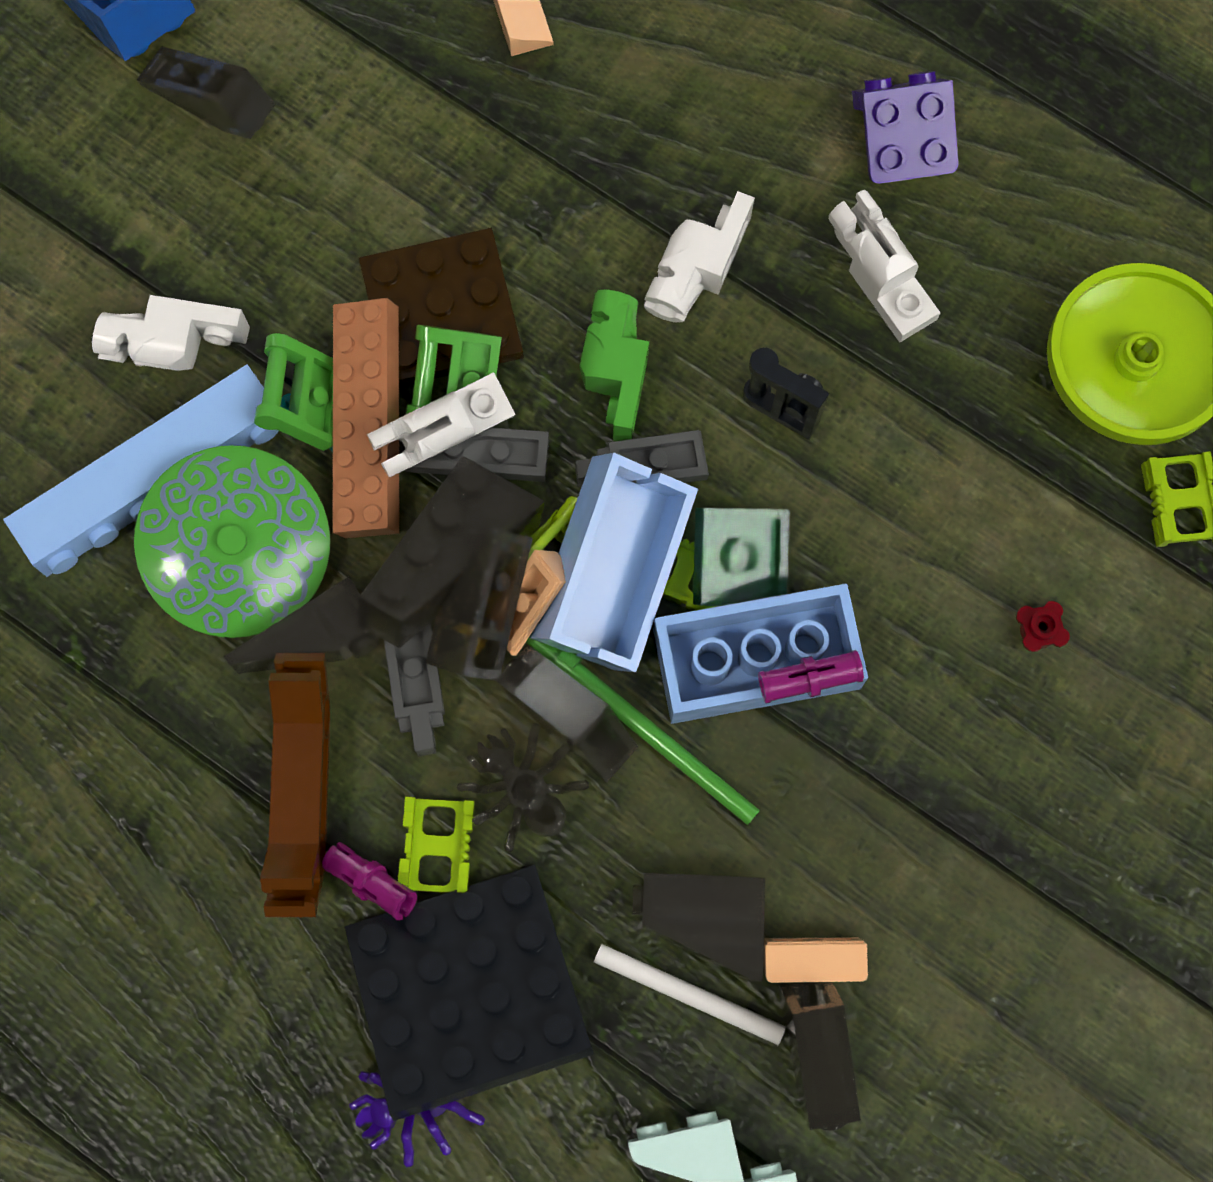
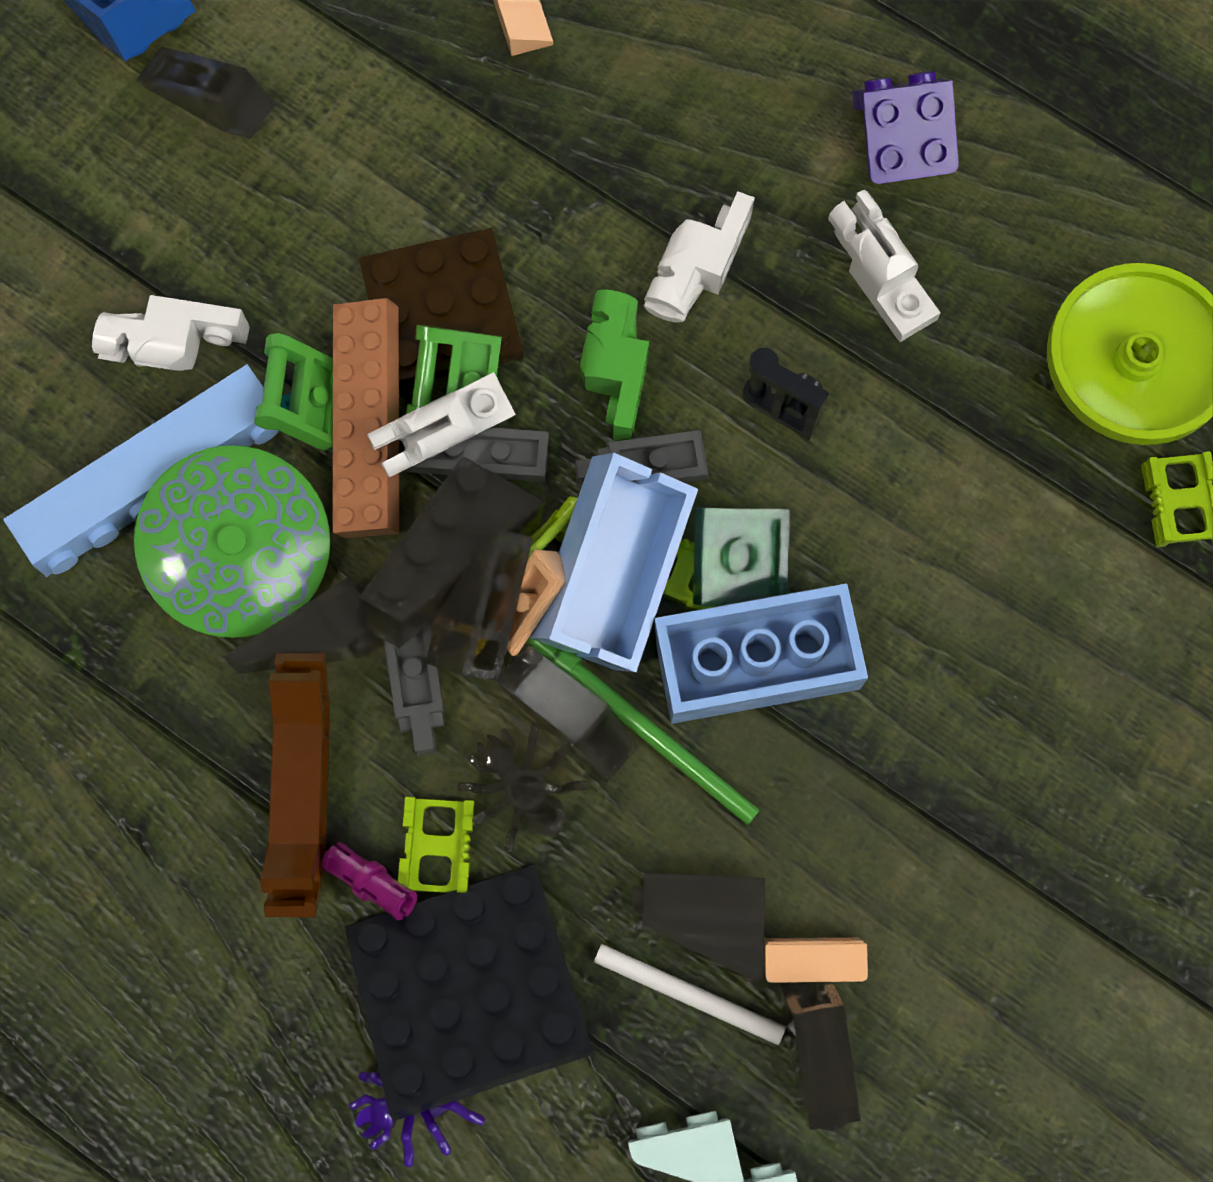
(811, 676): magenta pin -> none
(1032, 636): dark red plate -> none

